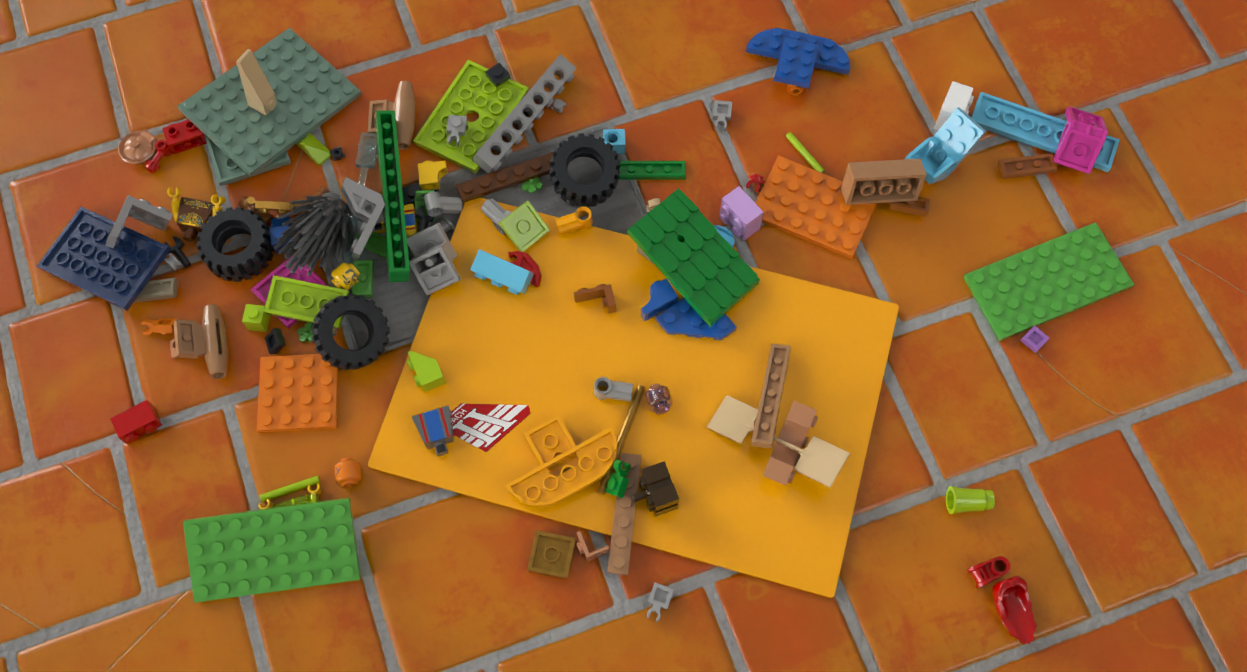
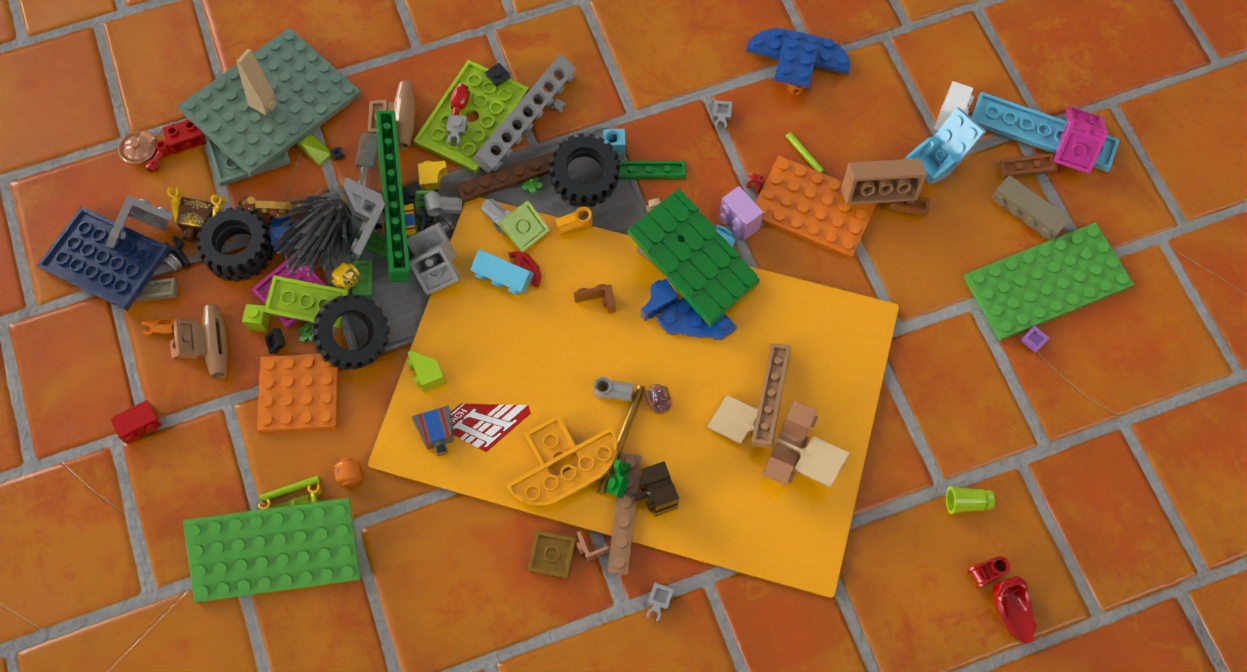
(459, 98): none -> red plant
(1030, 208): none -> dark tan brick

